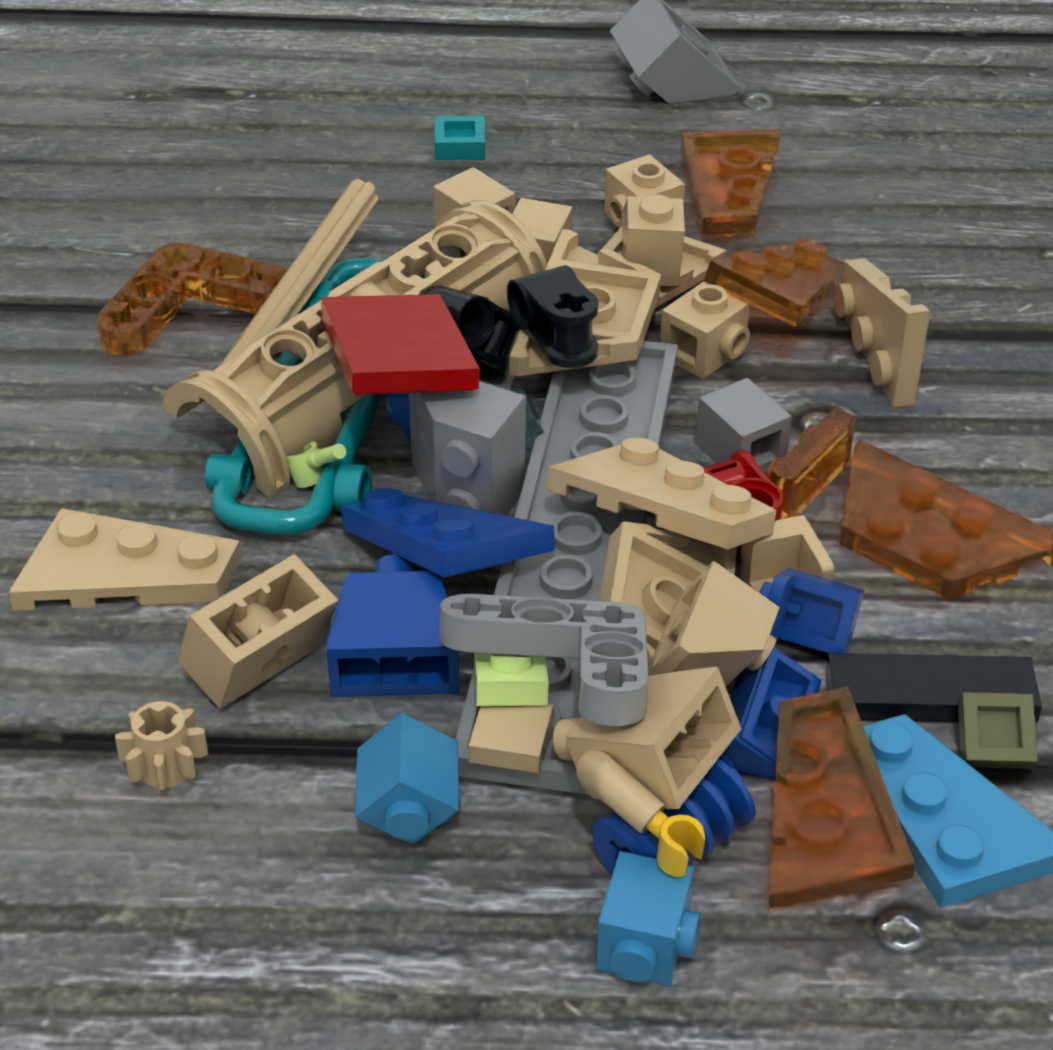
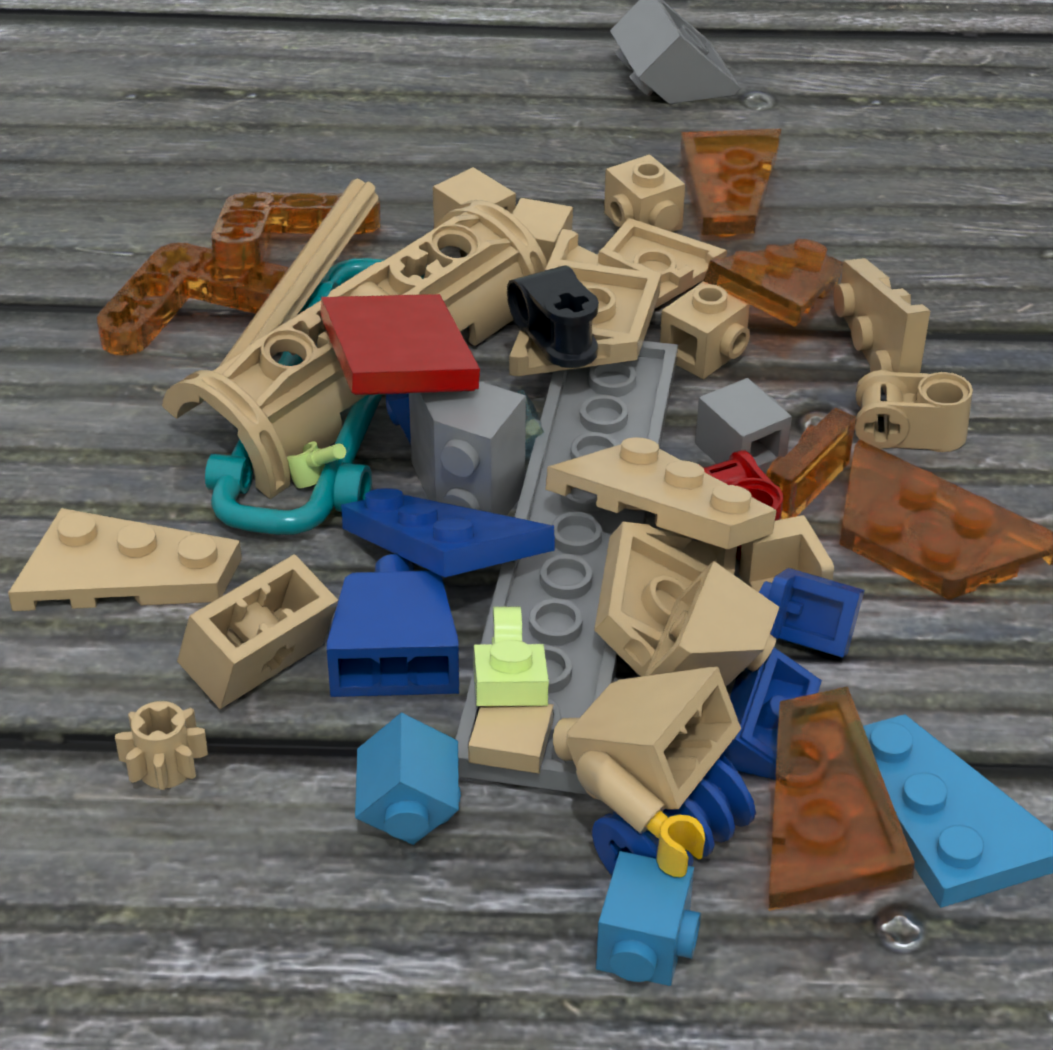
(252, 217): none -> clear orange beam
(459, 138): teal tile -> none
(483, 325): black piece -> none
(601, 634): light grey beam -> none
(654, 234): tan slope -> none
(917, 412): none -> tan piece
(926, 684): black tile -> none
(997, 730): olive tile -> none

